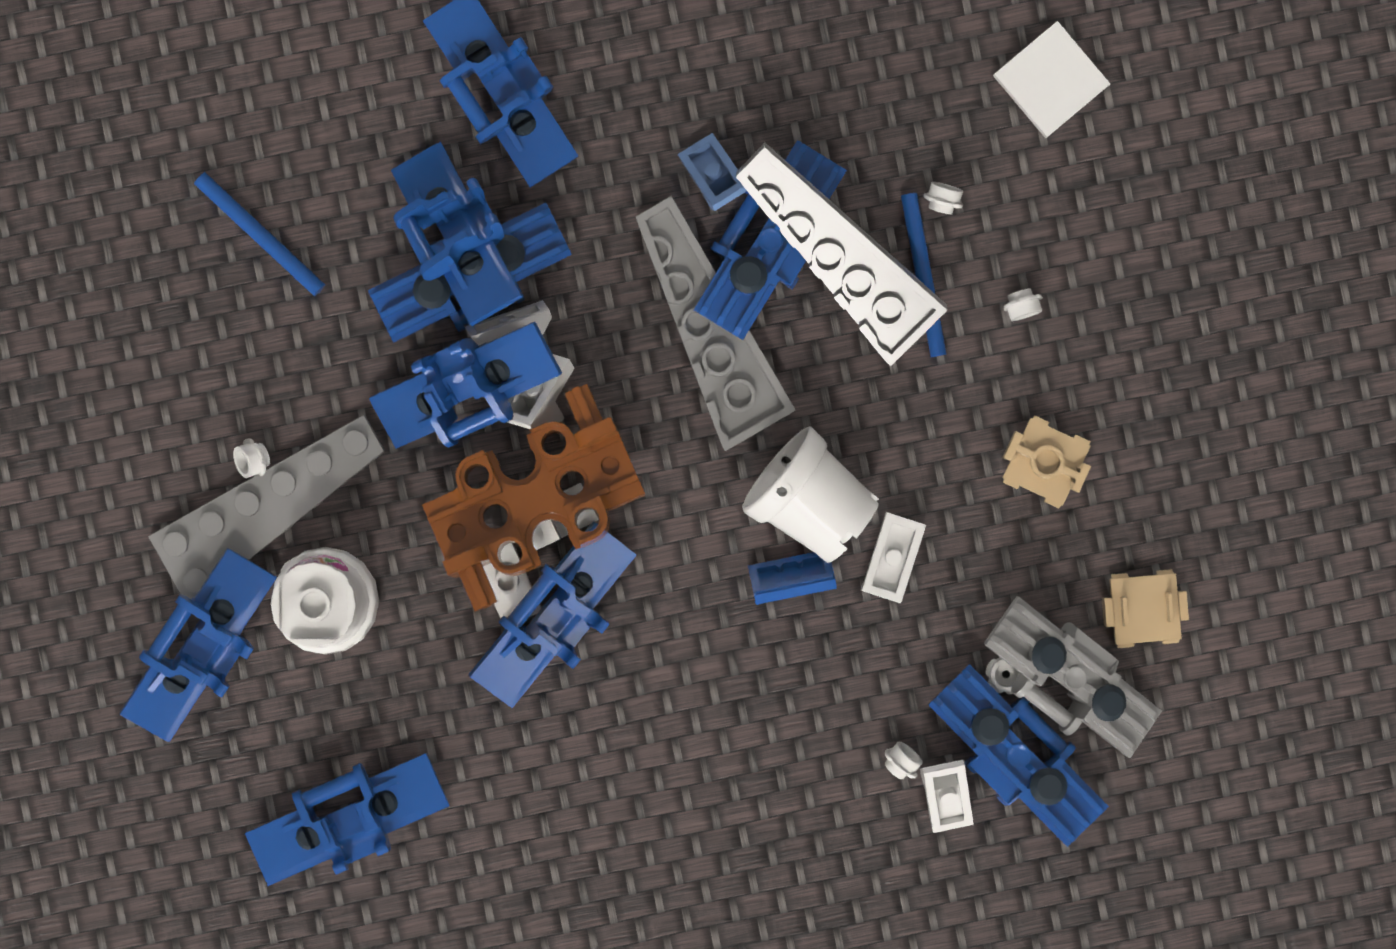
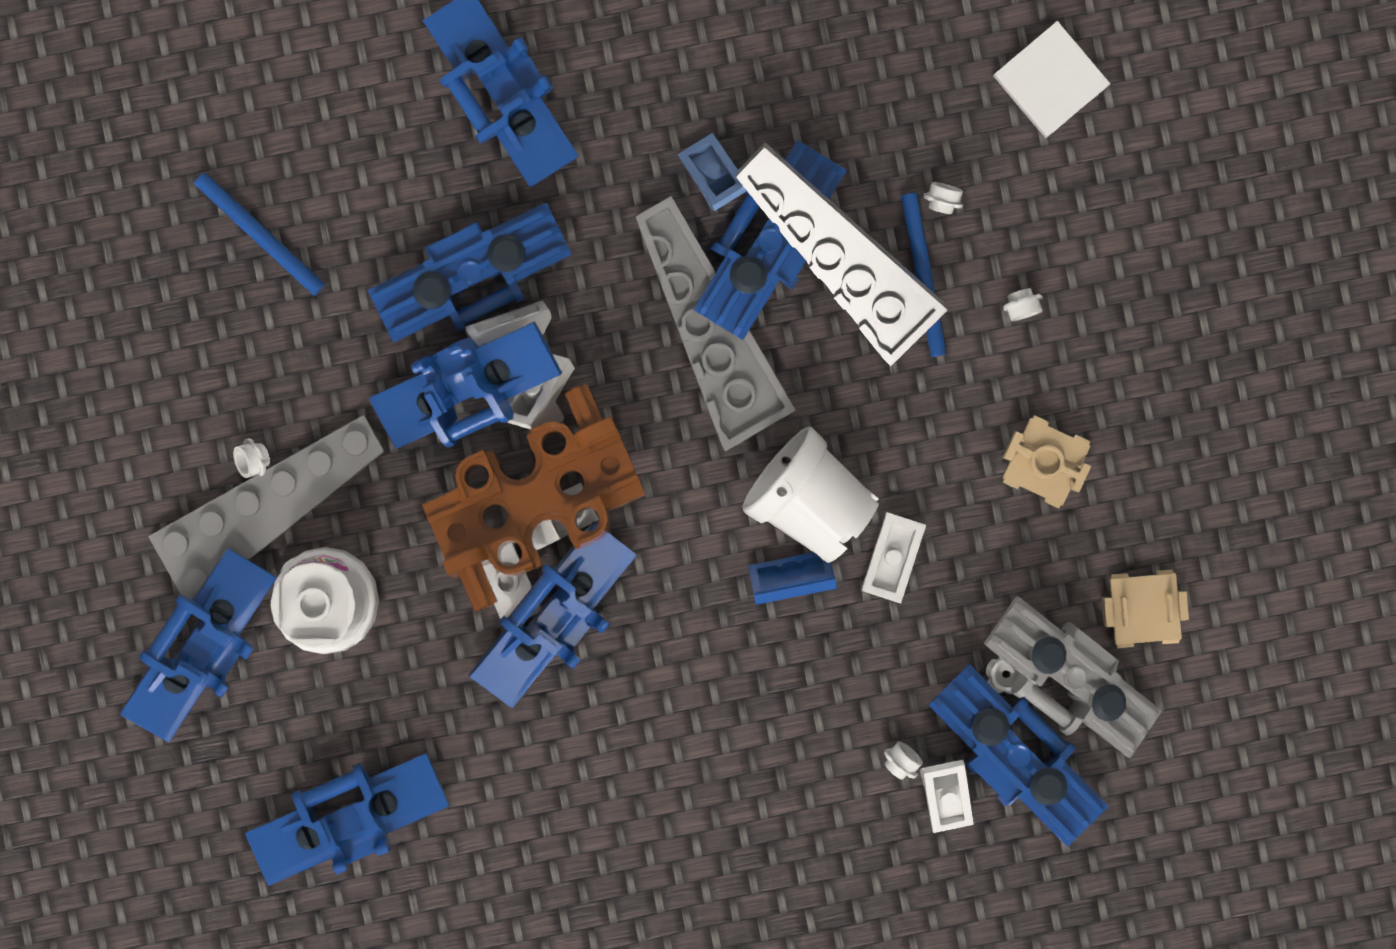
(469, 232): blue piece -> none

